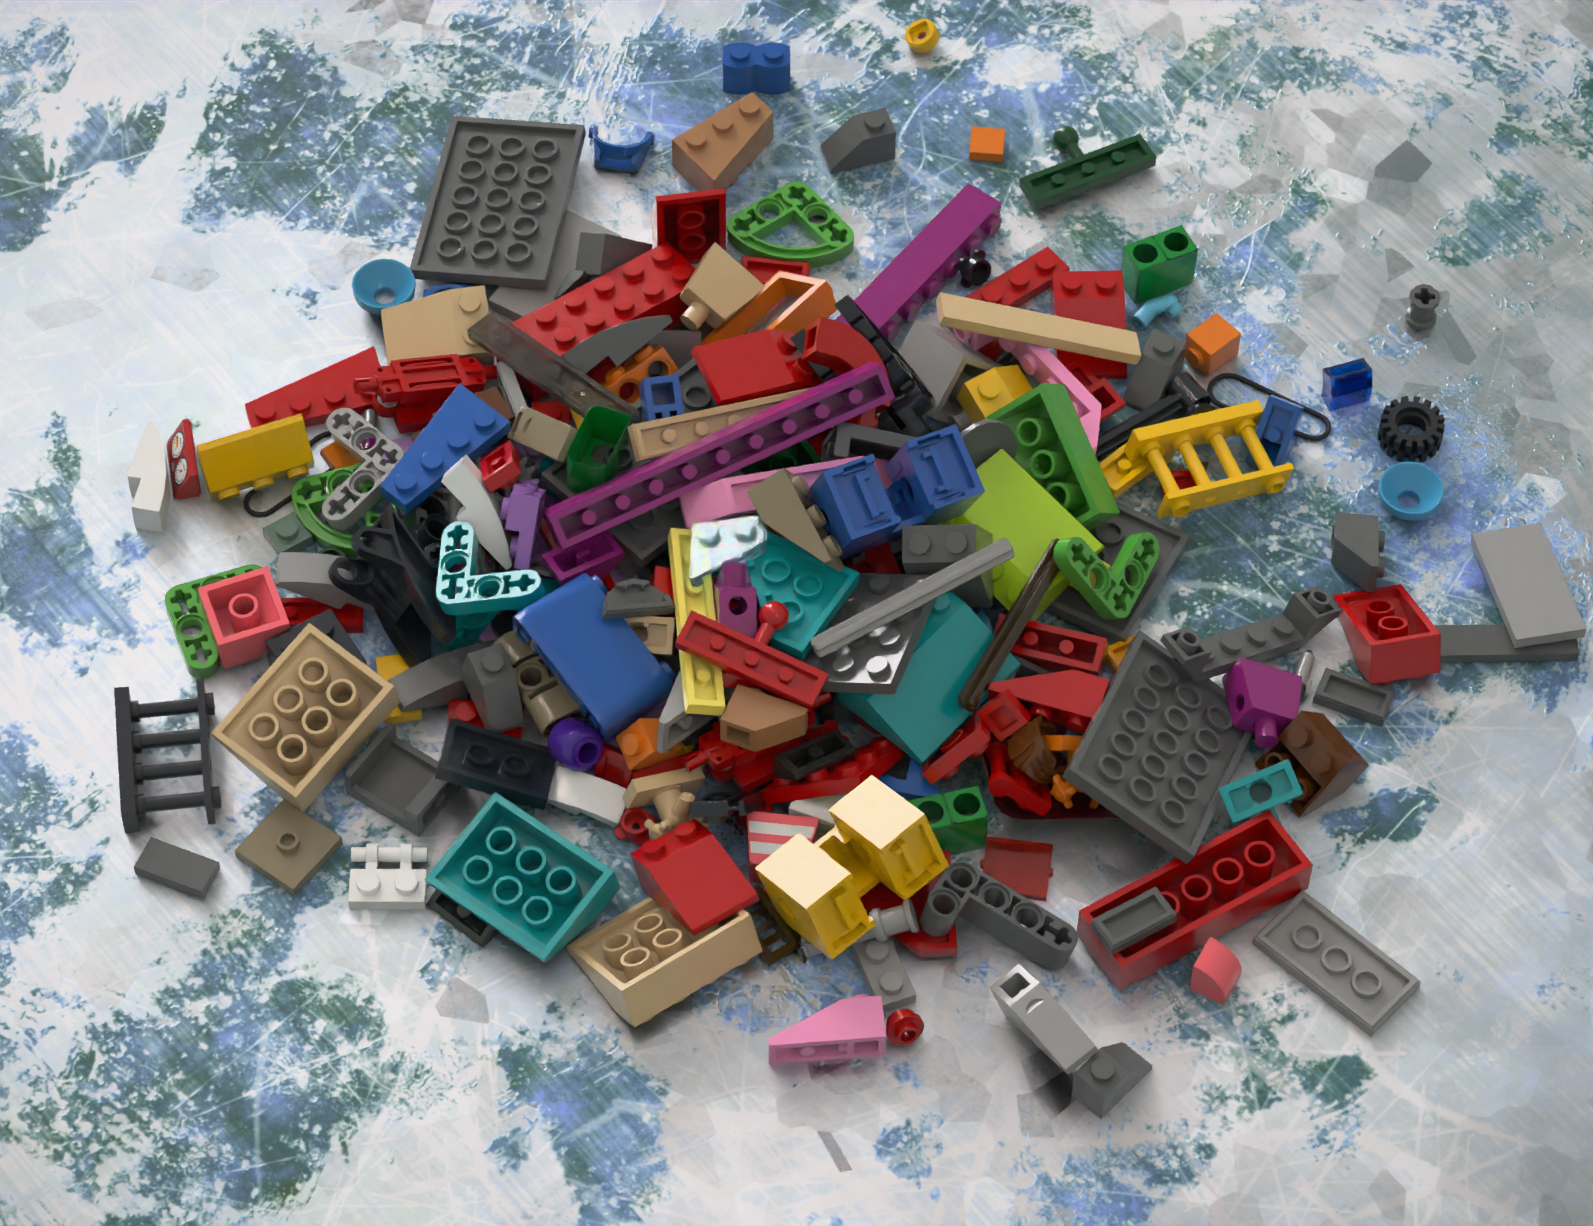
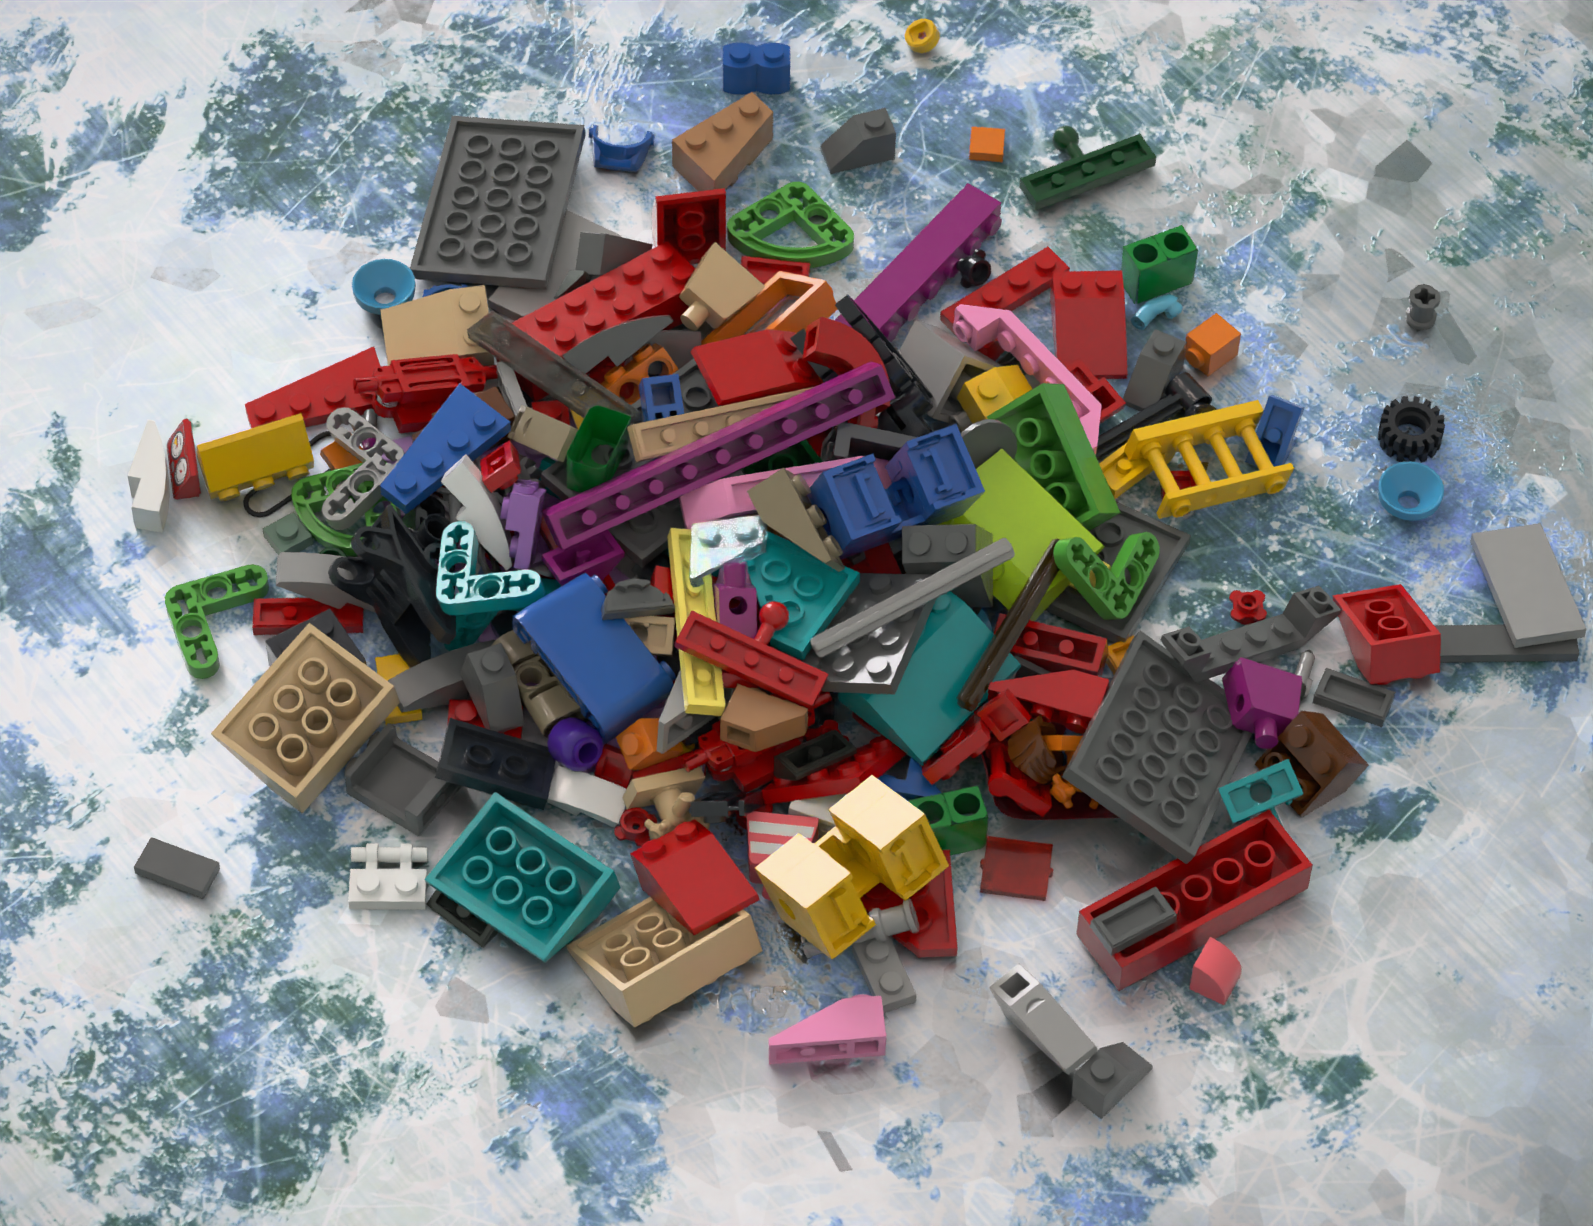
(132, 743): black fence -> none
(243, 615): coral slope -> none
(288, 847): dark tan plate -> none
(774, 920): dark brown slope -> none
(904, 1027): red plate -> none
(1038, 328): tan tile -> none
(1045, 940): dark grey beam -> none
(1244, 614): none -> red plate
(1270, 392): black piece -> none
(1336, 963): light grey tile -> none
(1347, 384): clear blue piece -> none
(1357, 548): dark grey slope -> none

